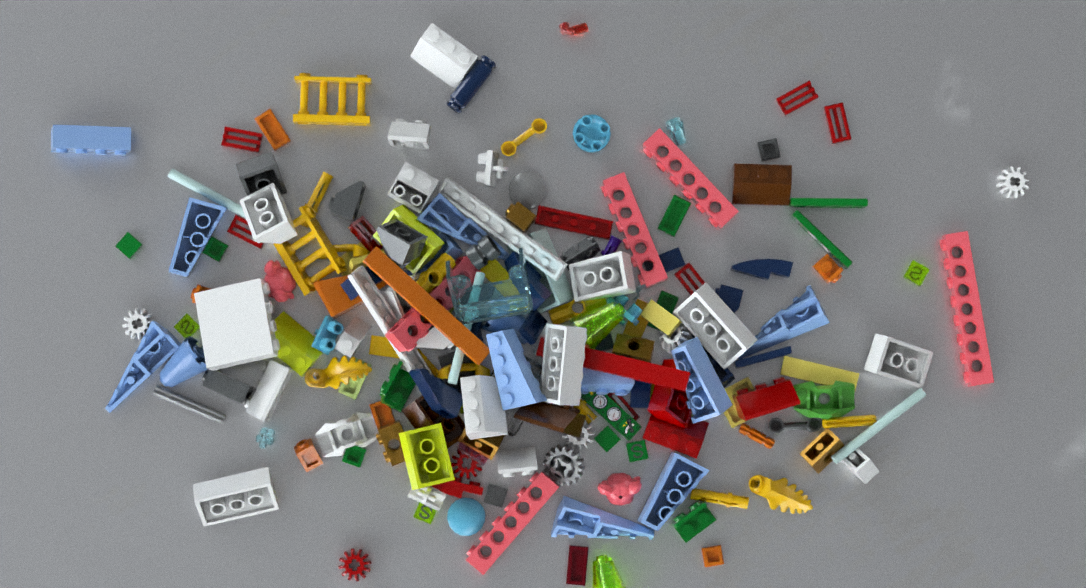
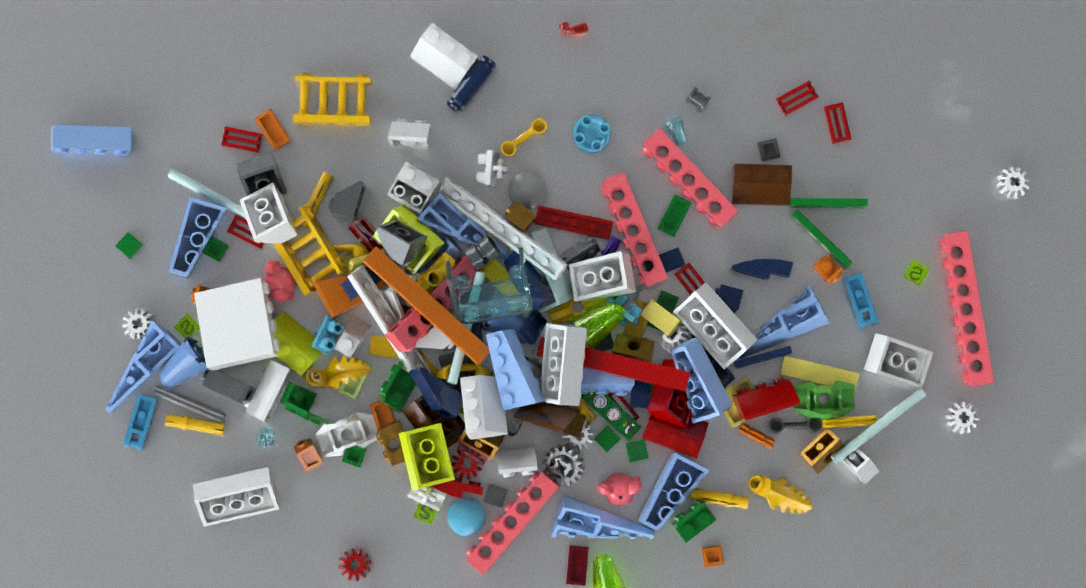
(140, 421): none -> dark azure plate
(194, 424): none -> yellow pin
(300, 400): none -> green bracket
(698, 99): none -> dark grey bush
(860, 300): none -> dark azure plate
(958, 422): none -> white gear

